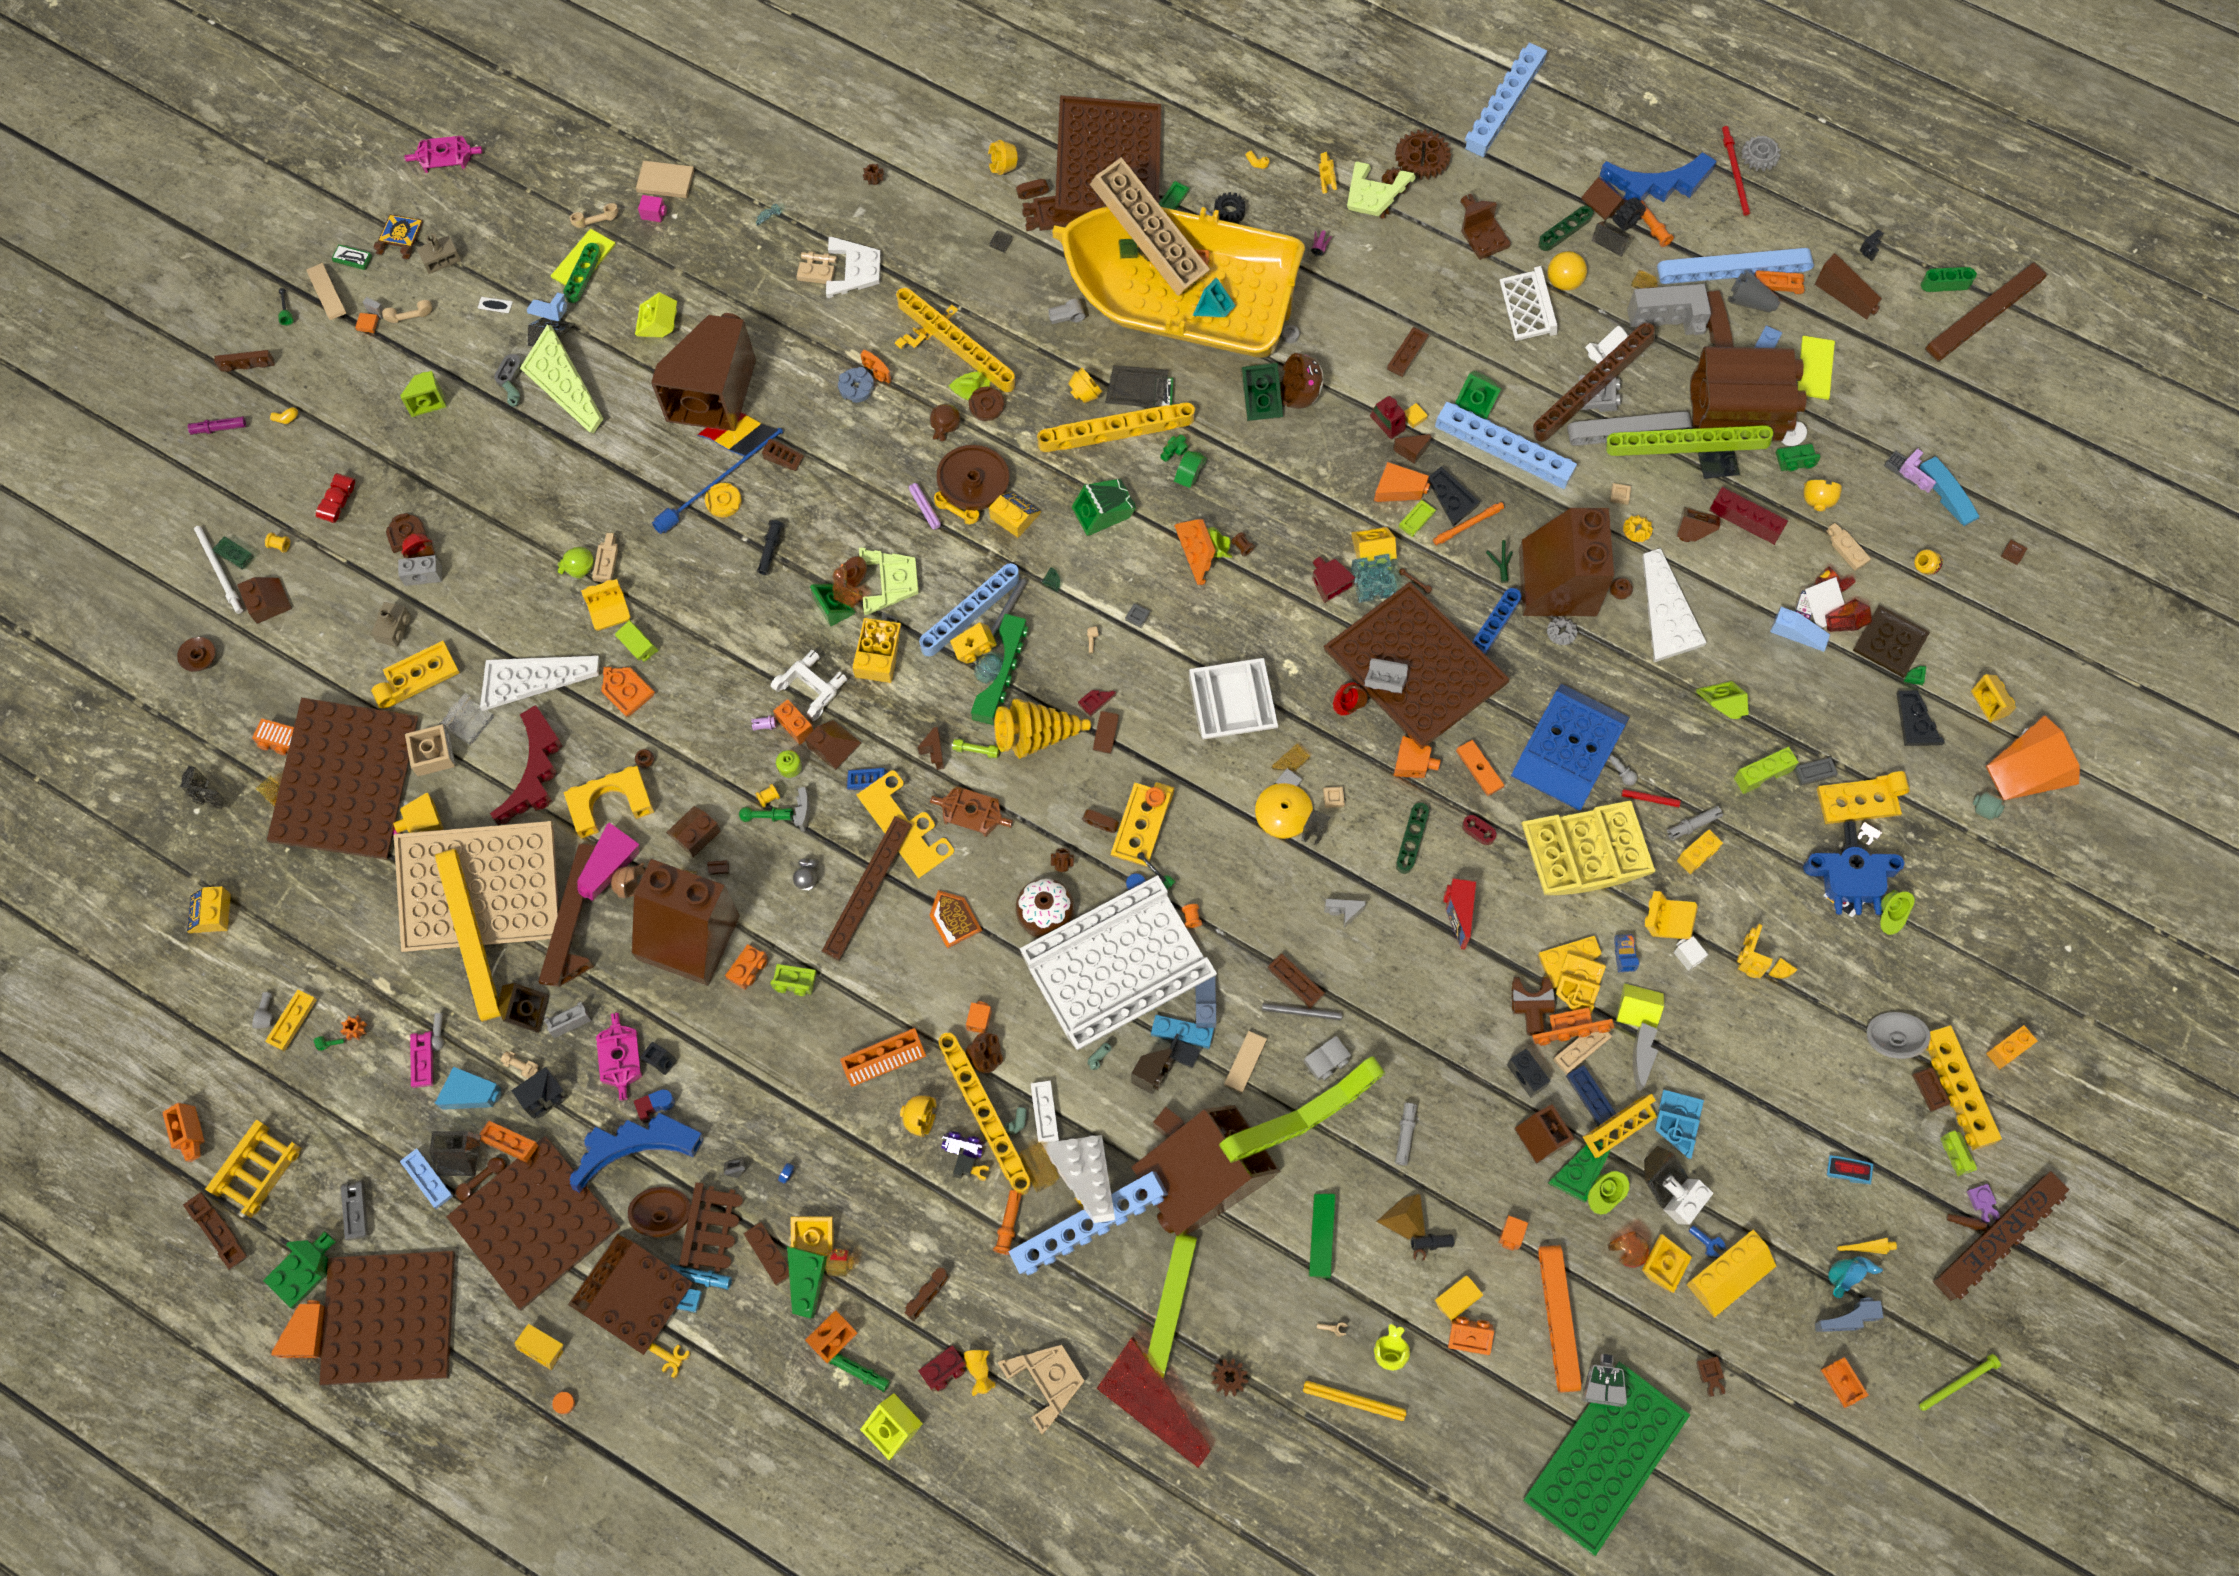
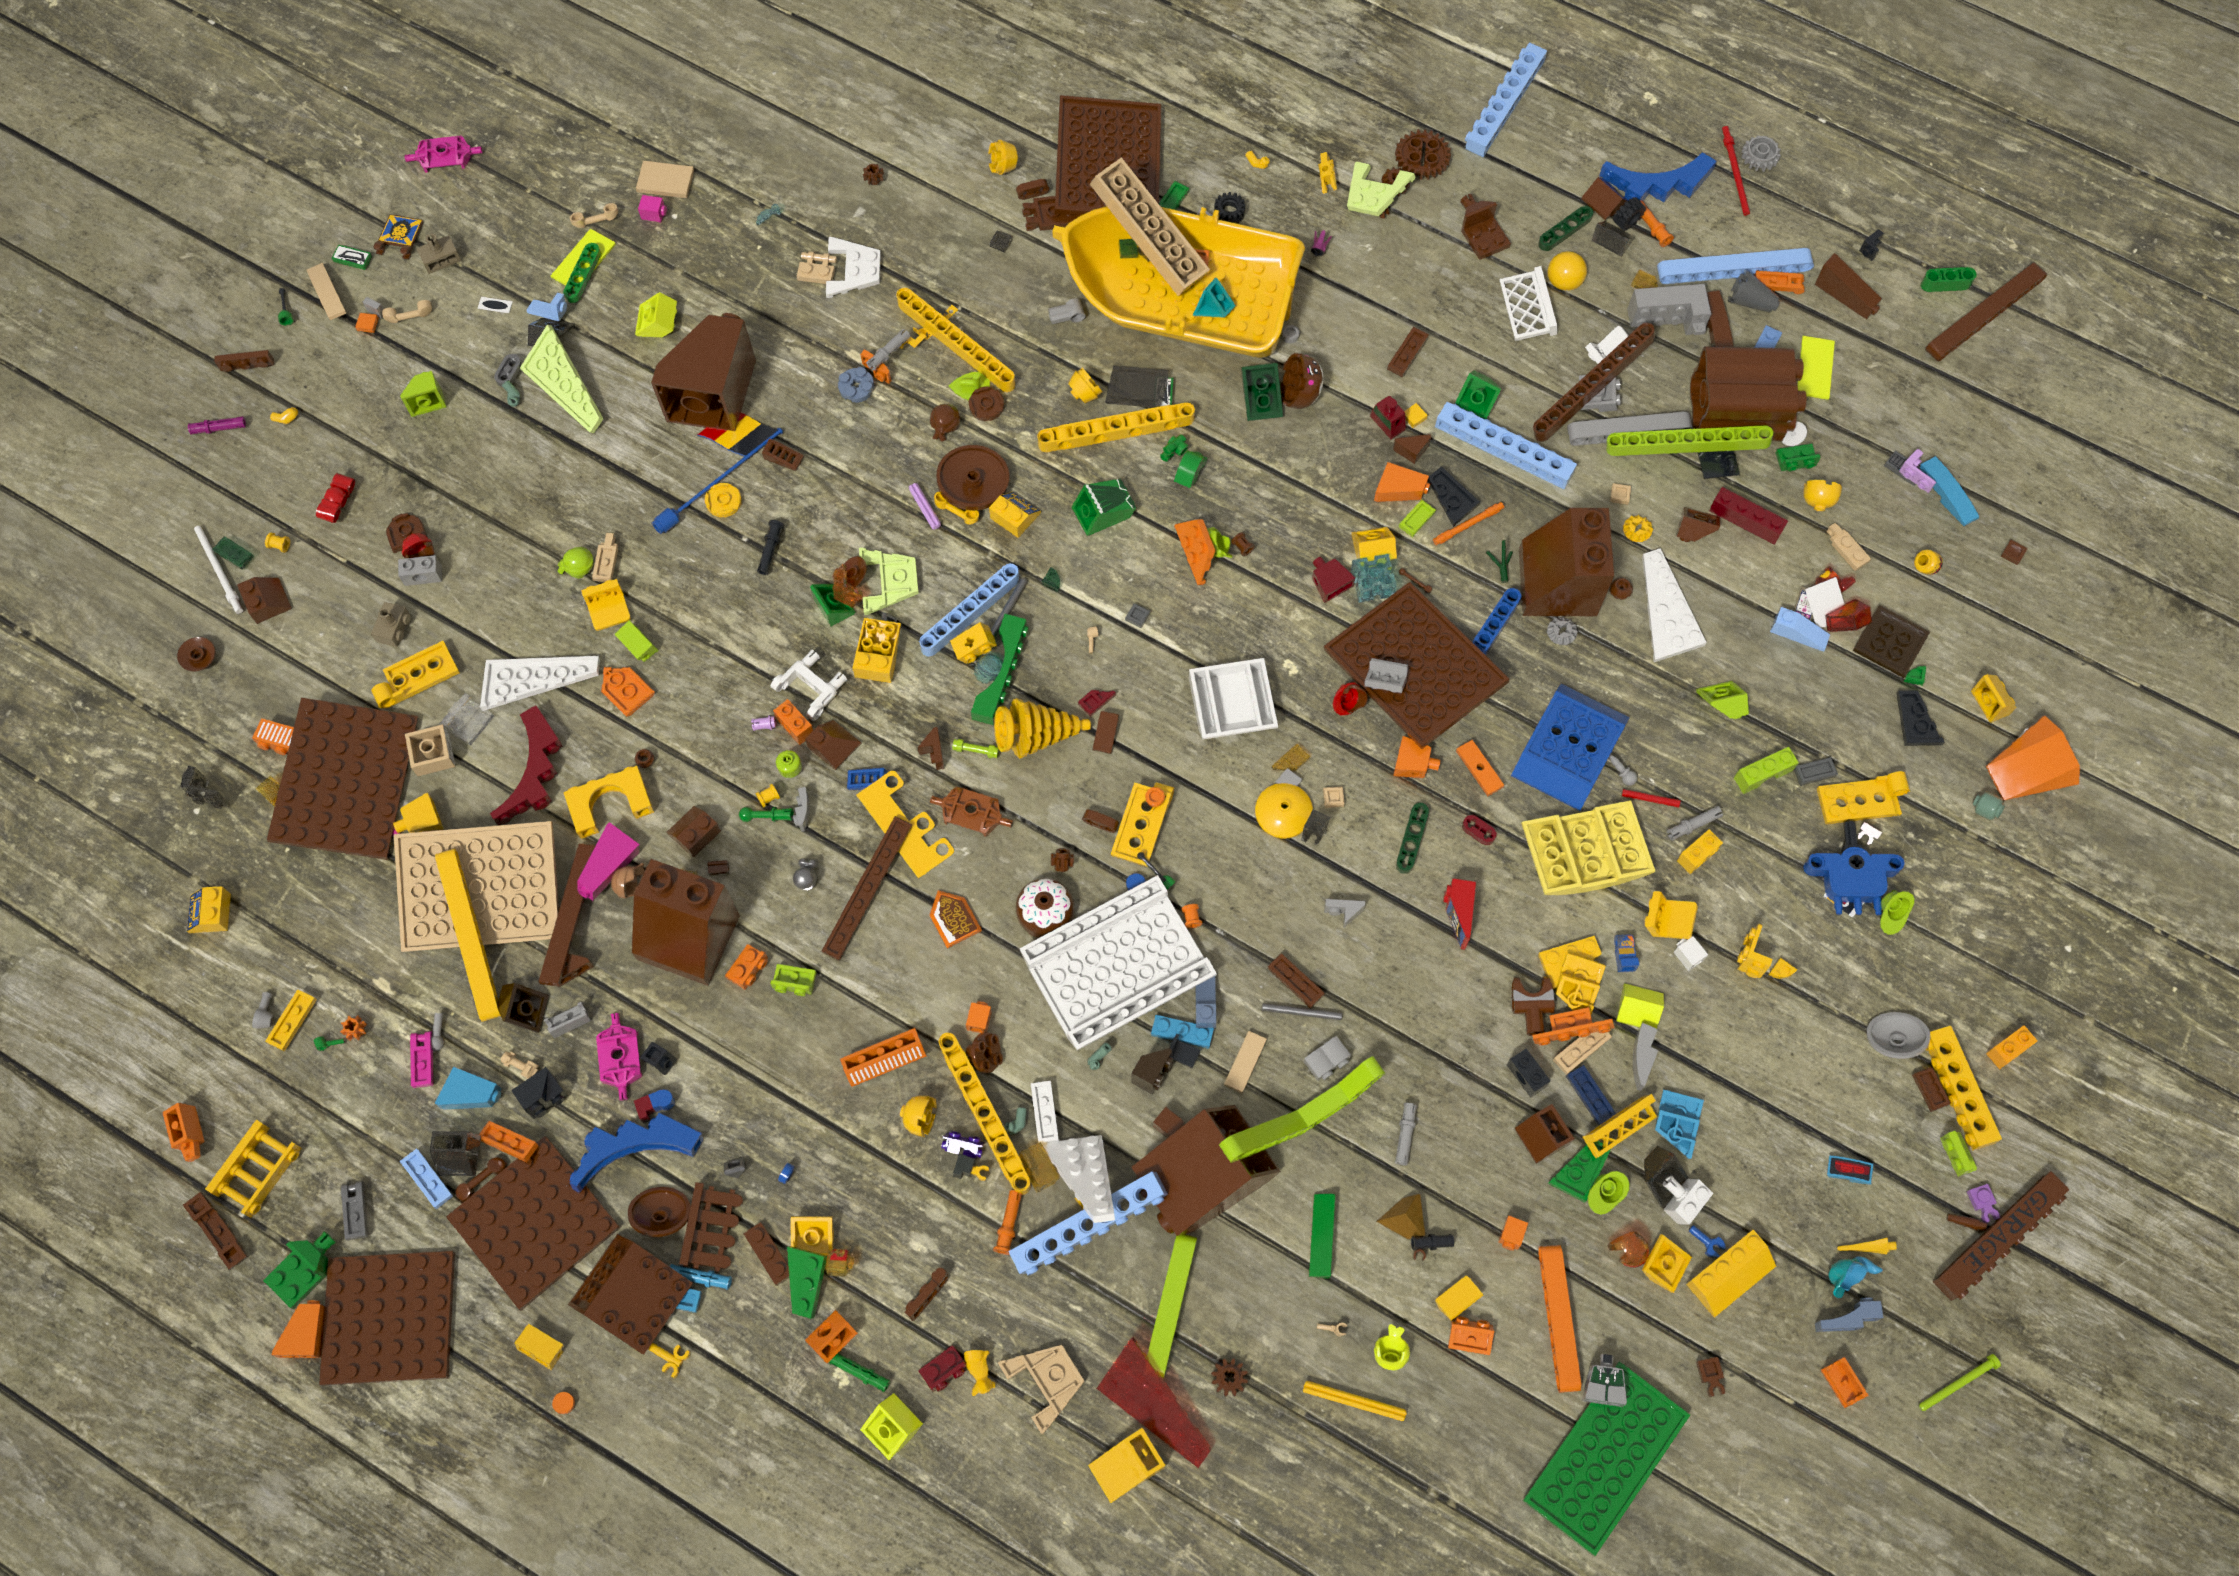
(883, 353): none -> light grey pin
(1126, 1465): none -> yellow slope

